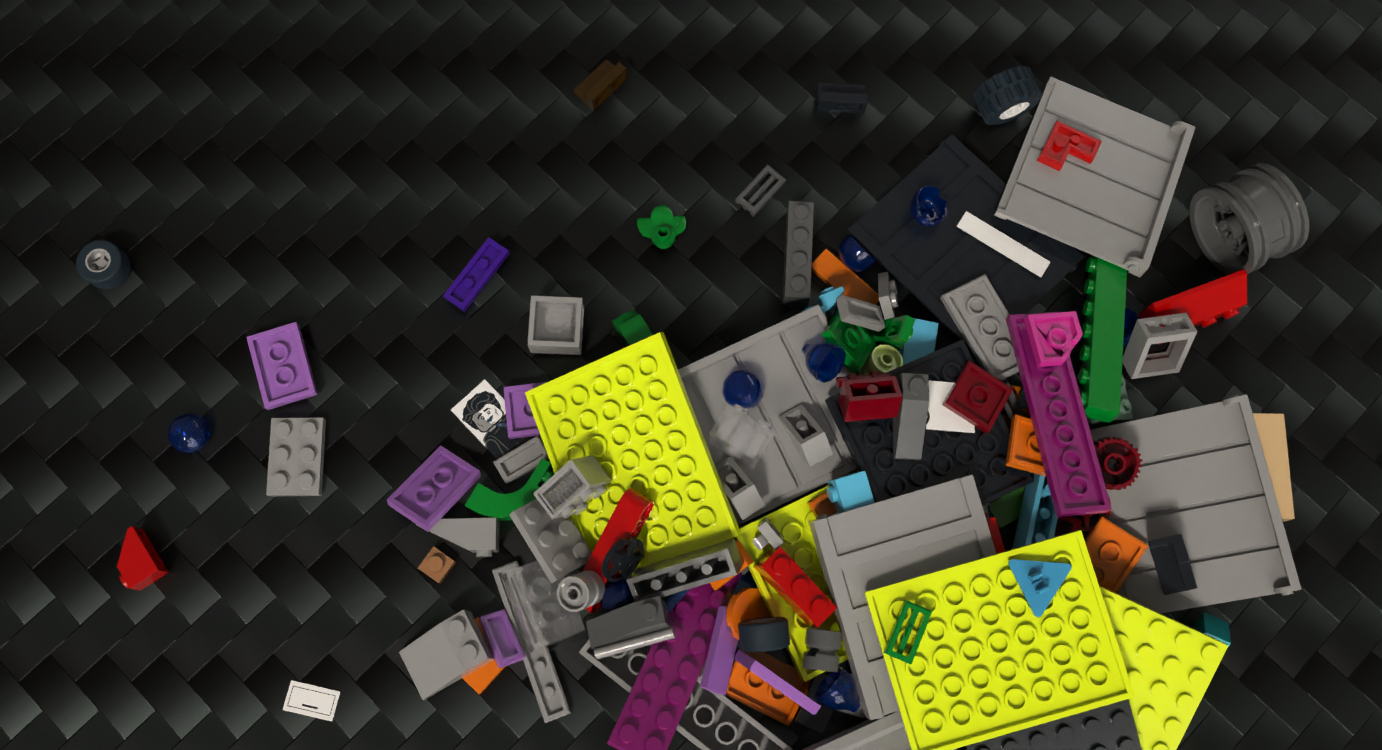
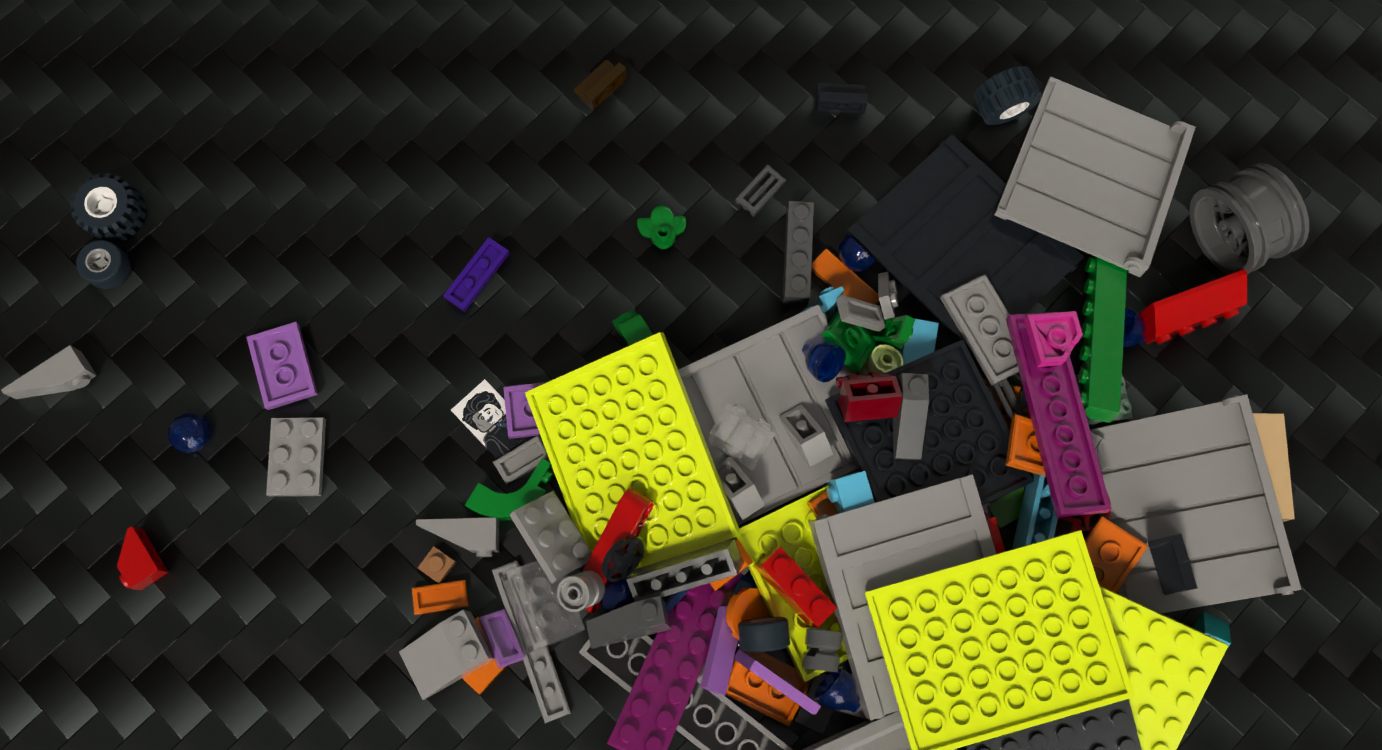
(58, 374): none -> light grey slope
(108, 207): none -> black wheel
(311, 700): white sticker -> none
(434, 488): medium lavender plate -> none
(440, 597): none -> orange tile
(556, 325): piece -> none
(573, 487): light grey piece -> none
(634, 643): light grey bar -> none
(743, 388): clear blue hair -> none
(768, 534): light grey tile -> none
(897, 627): green tile -> none
(928, 206): clear blue hair -> none
(940, 416): white sticker -> none
(977, 397): dark red tile -> none
(1003, 244): white sticker -> none
(1039, 581): dark azure piece -> none
(1065, 141): red tile -> none
(1126, 462): dark red brick -> none
(1147, 331): light grey window -> none

